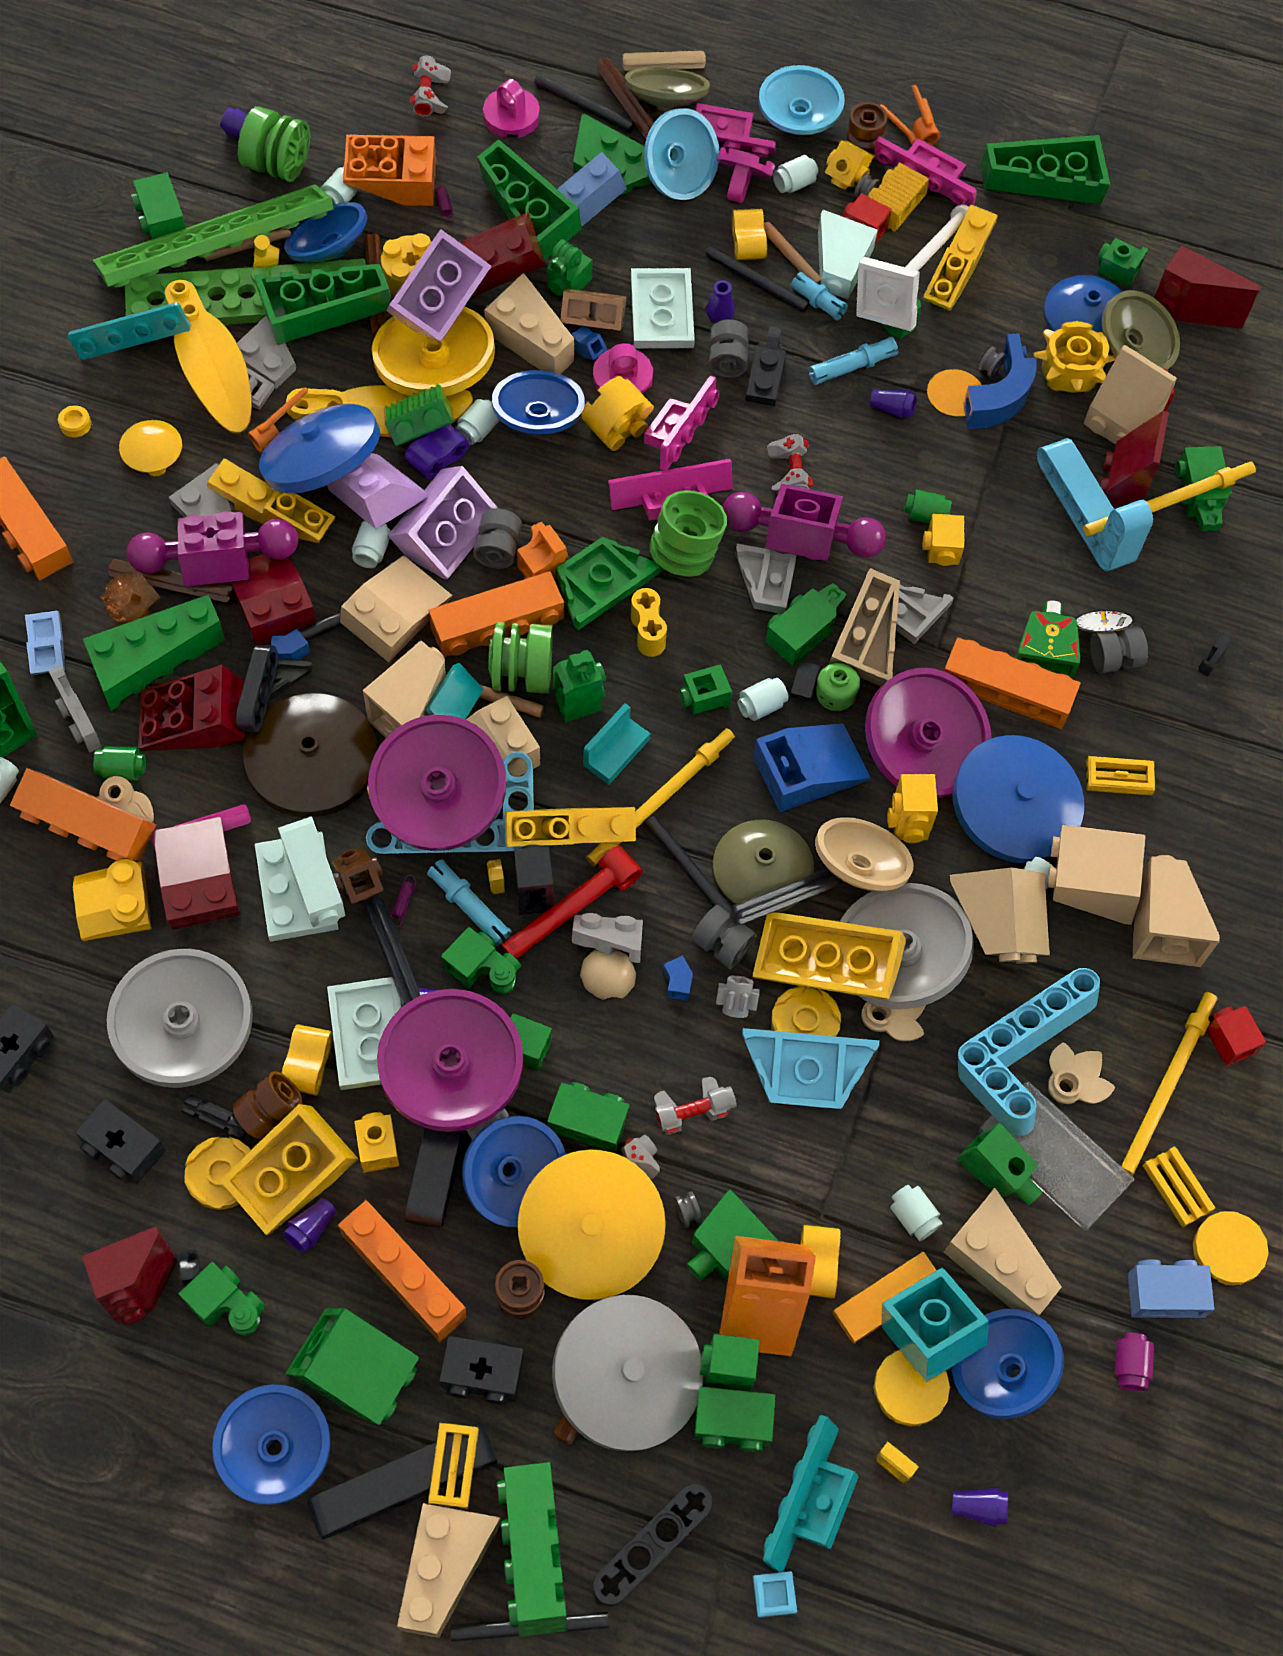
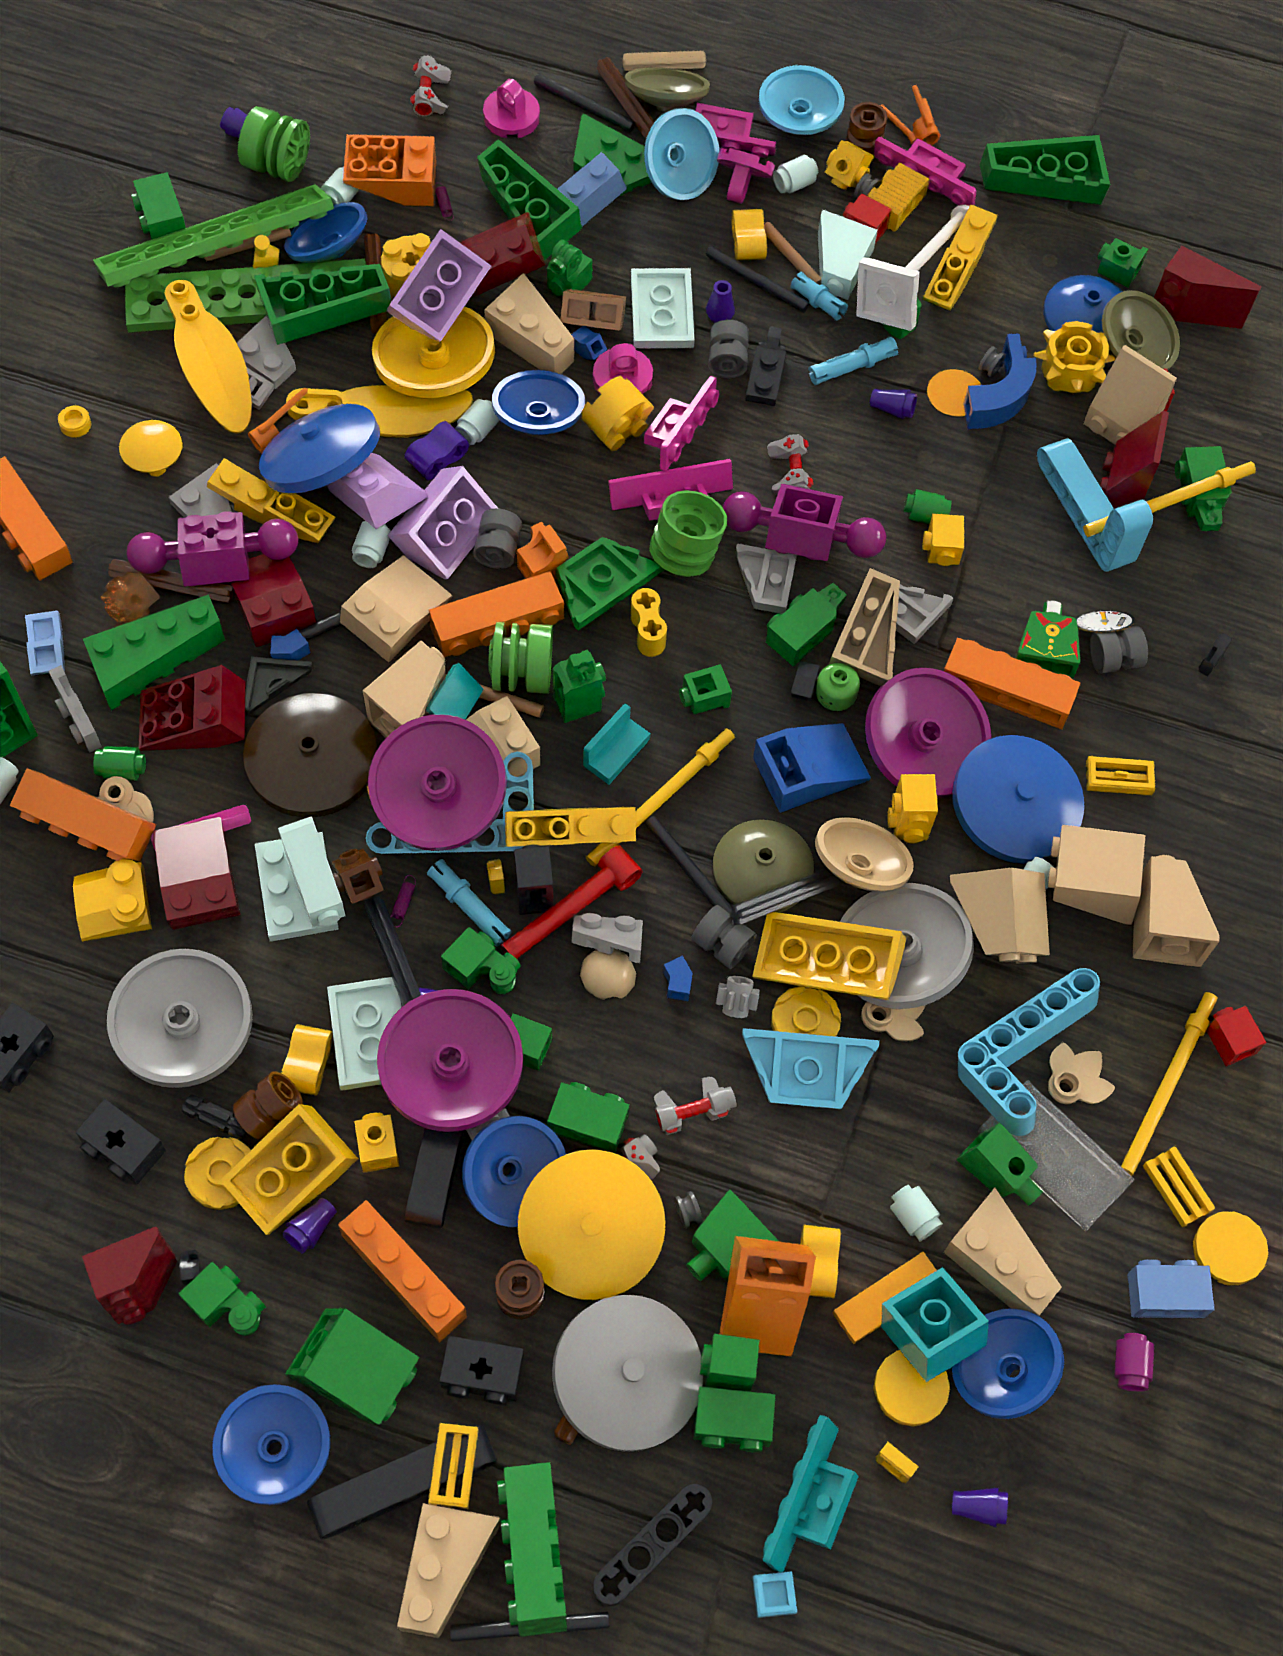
(129, 331): teal bracket -> none
(257, 688): black beam -> none
(418, 415): green brick -> none
(762, 698): light aqua brick -> none

